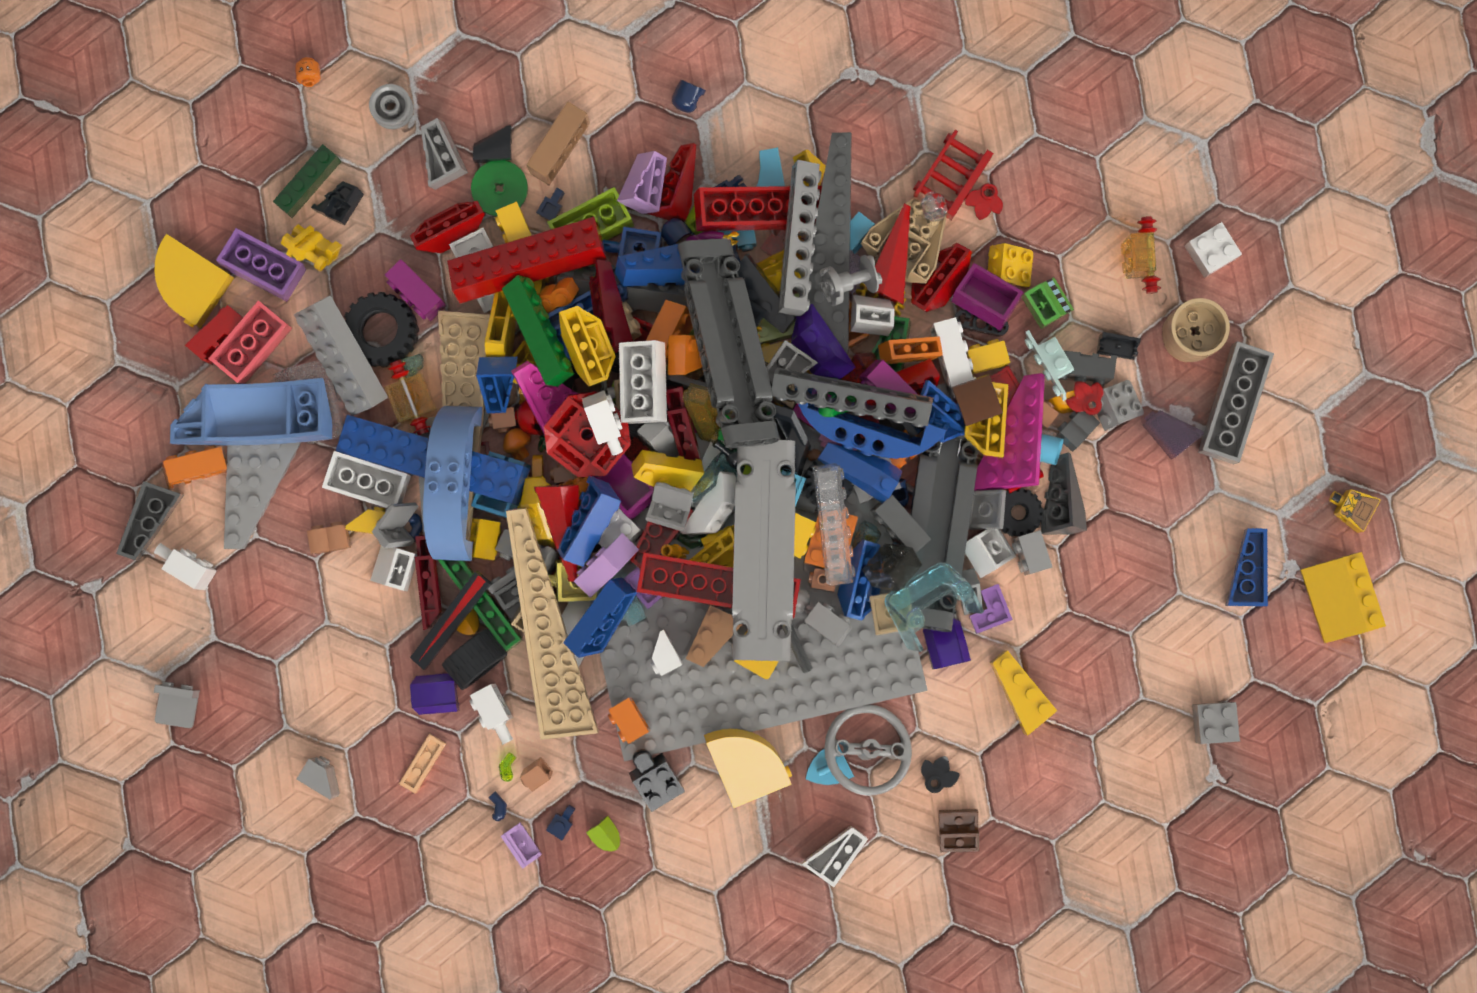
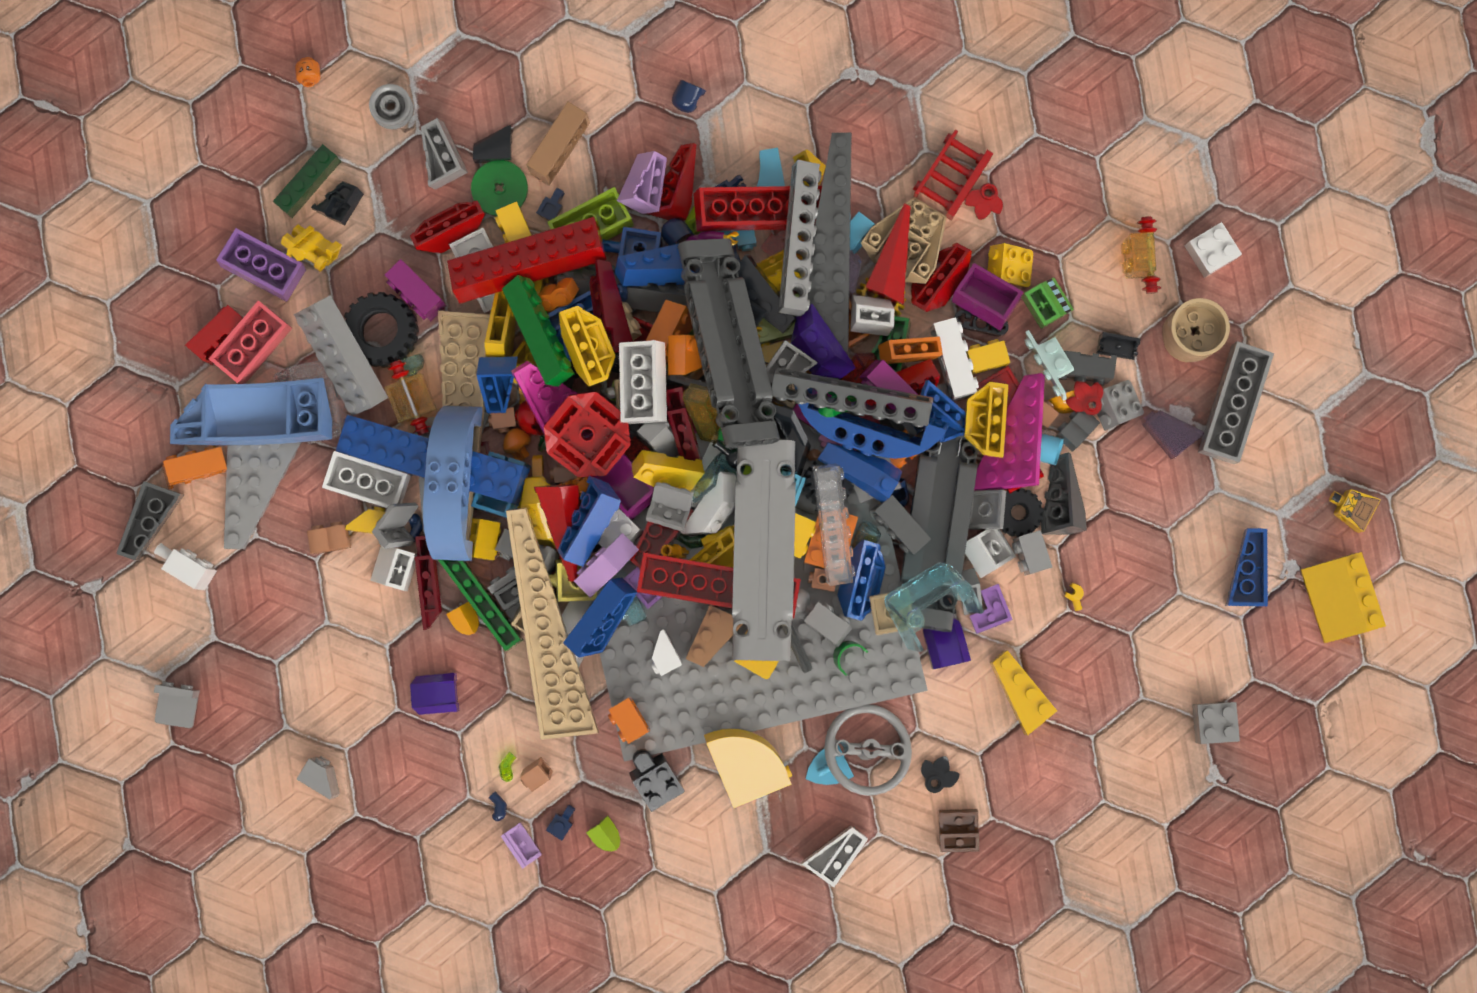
(188, 281): yellow brick -> none
(422, 763): light nougat tile -> none
(451, 620): black tile -> none
(474, 659): black tyre -> none
(493, 711): white brick -> none
(604, 423): white brick -> none
(836, 284): light grey piece -> none
(839, 650): none -> green helmet
(892, 567): clear smoke brick -> none
(934, 206): clear head -> none
(977, 400): reddish brown slope -> none
(1076, 596): none -> yellow piece

